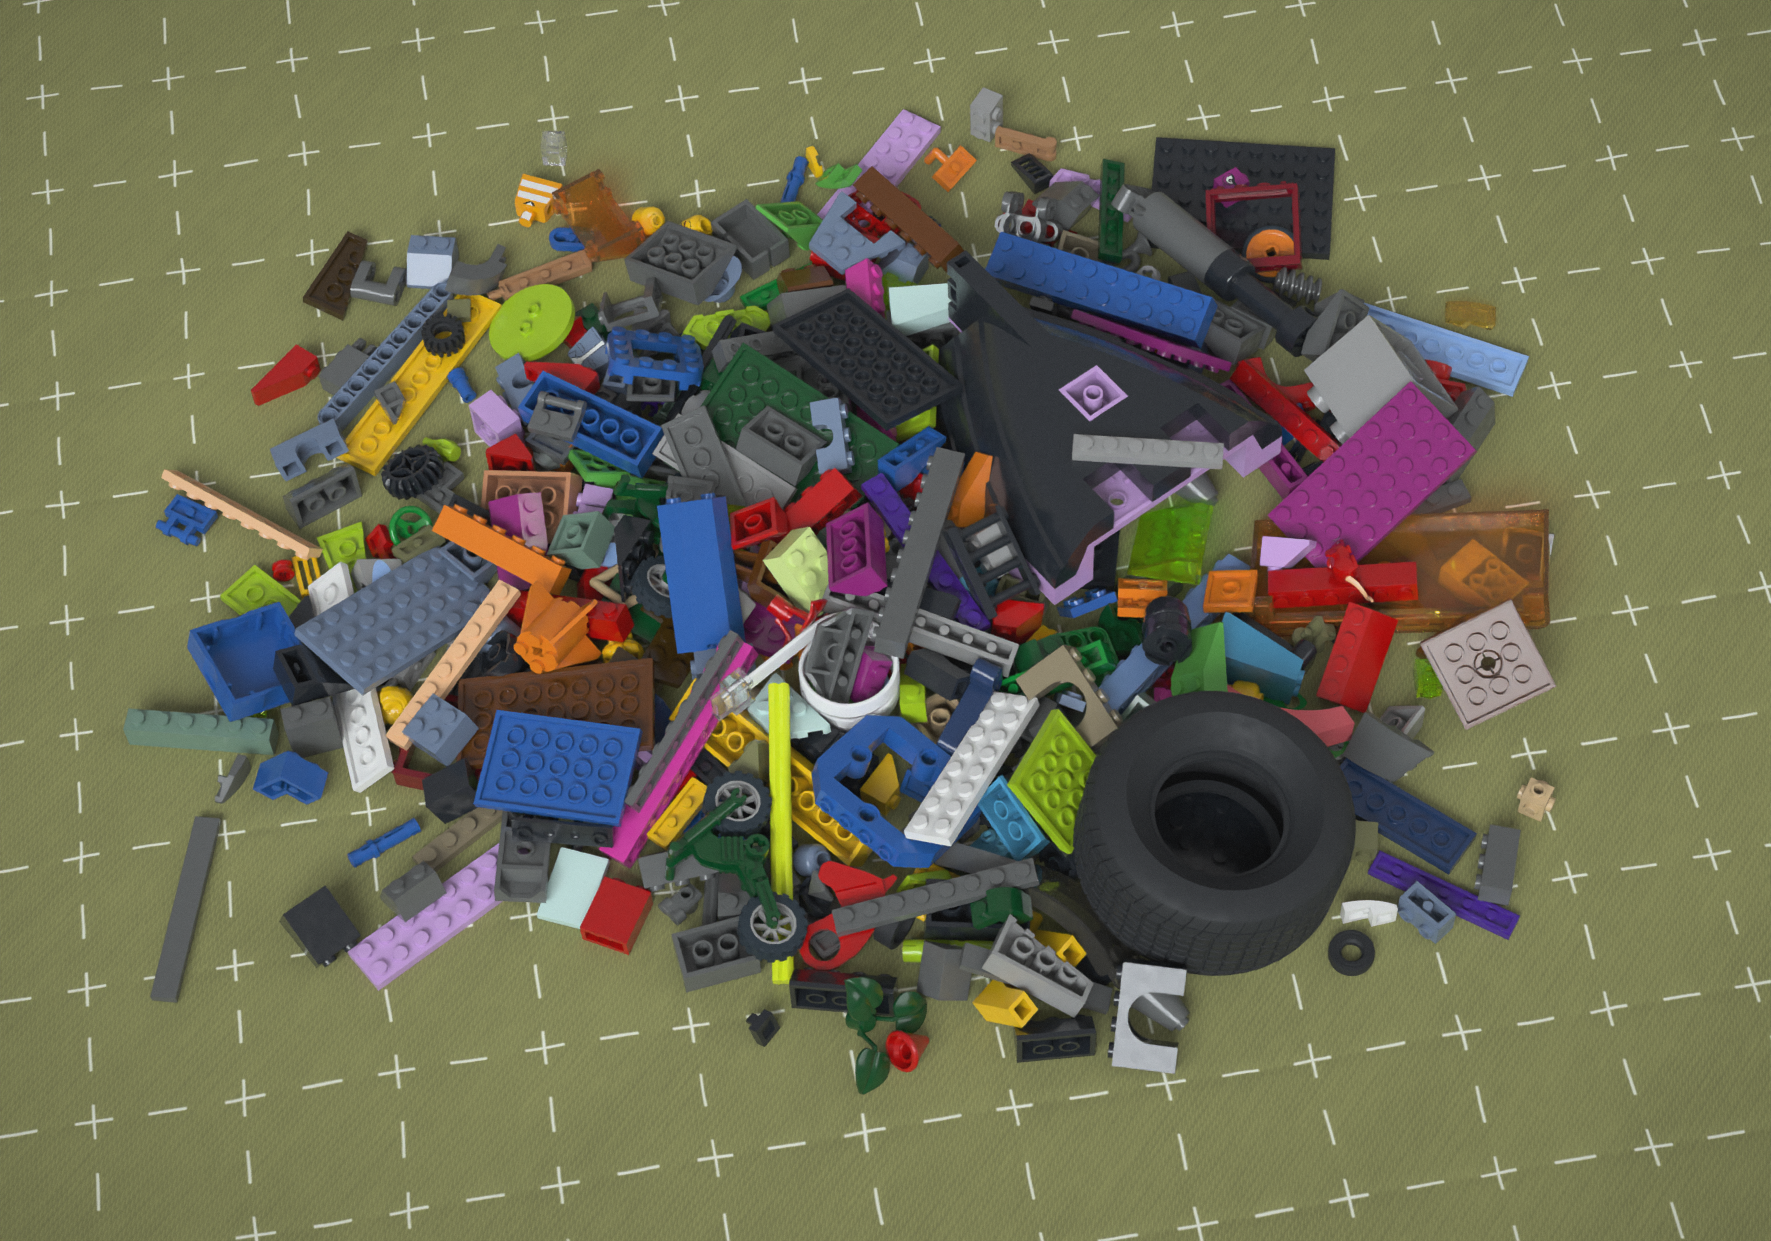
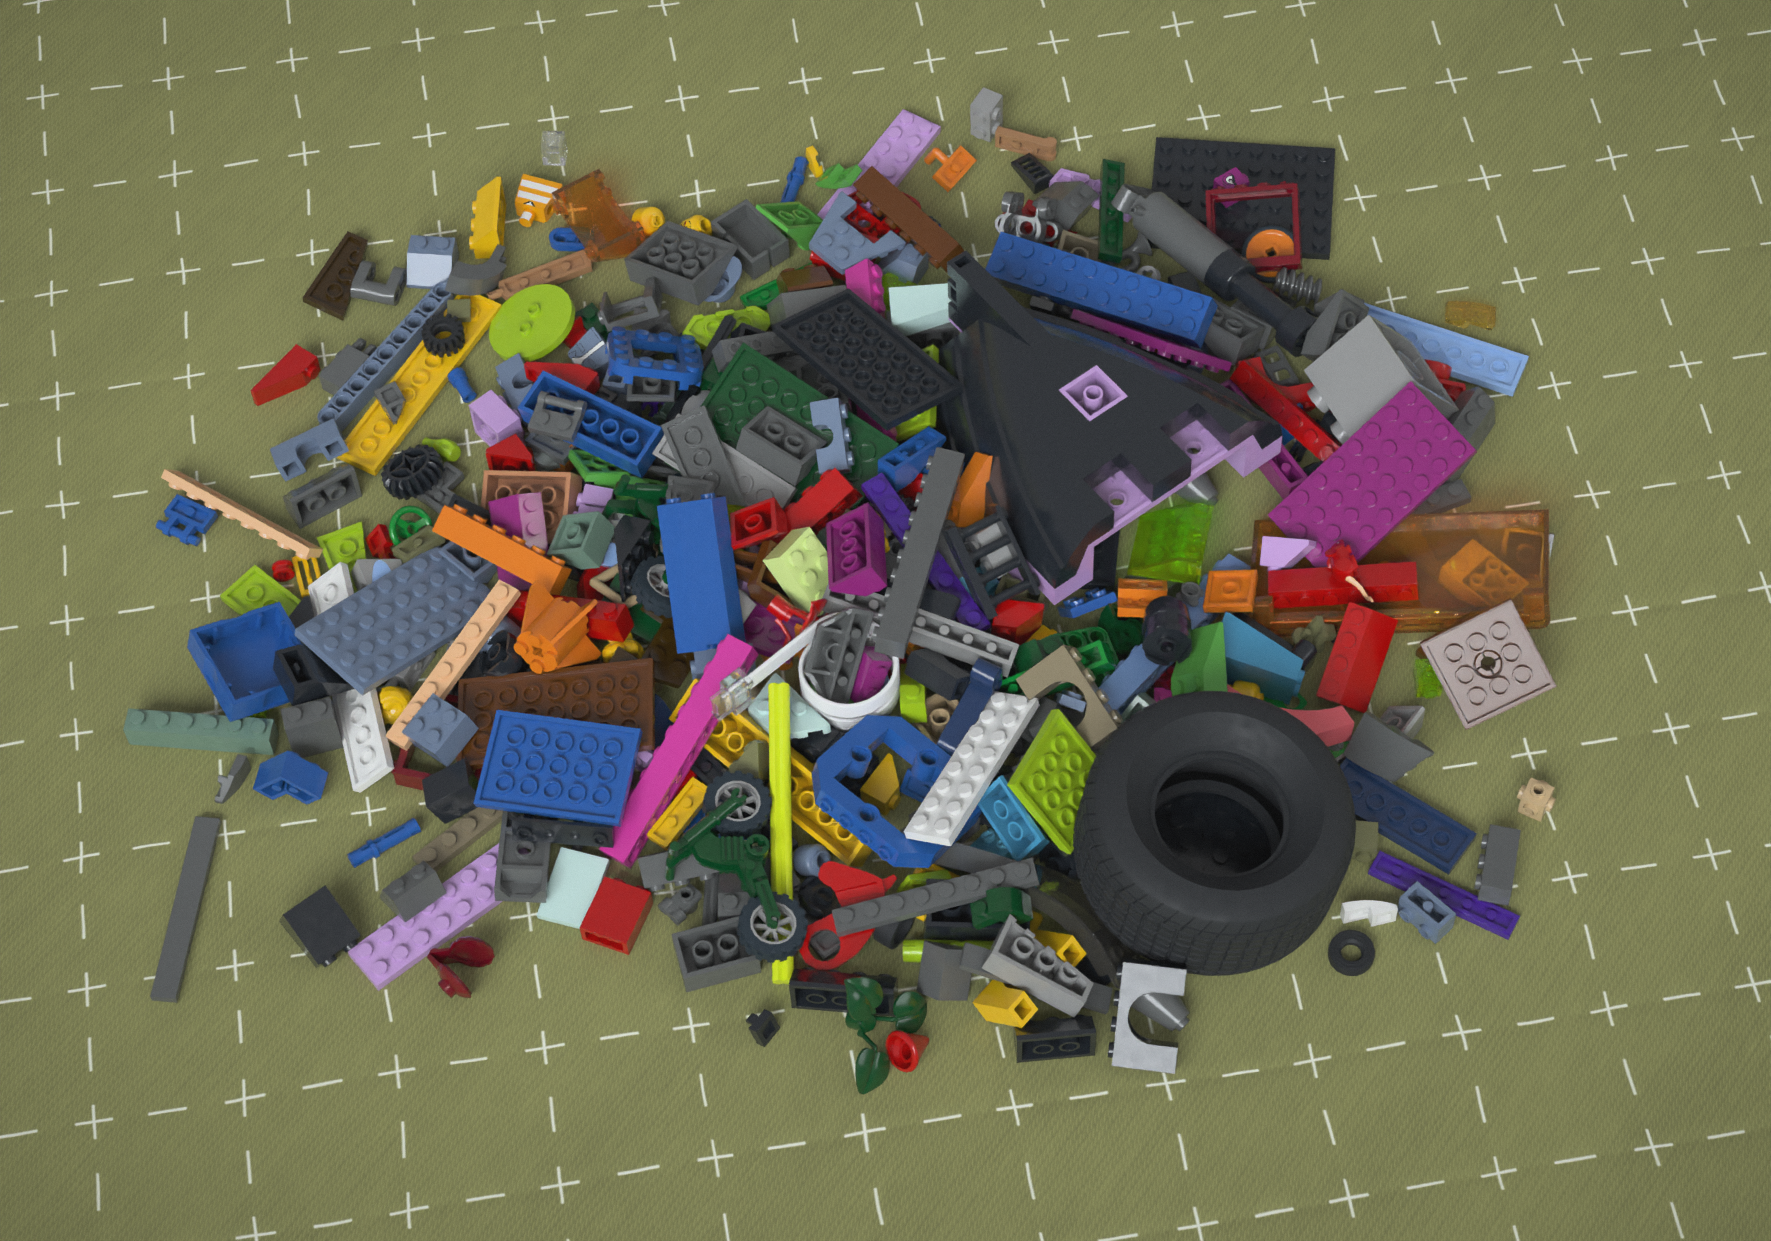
(465, 950): none -> dark red animal
(489, 219): none -> yellow slope
(687, 716): dark grey plate -> none
(818, 888): dark grey slope -> none
(1147, 451): light grey plate -> none
(1190, 593): none -> dark grey plate
(1277, 366): none -> dark grey piece

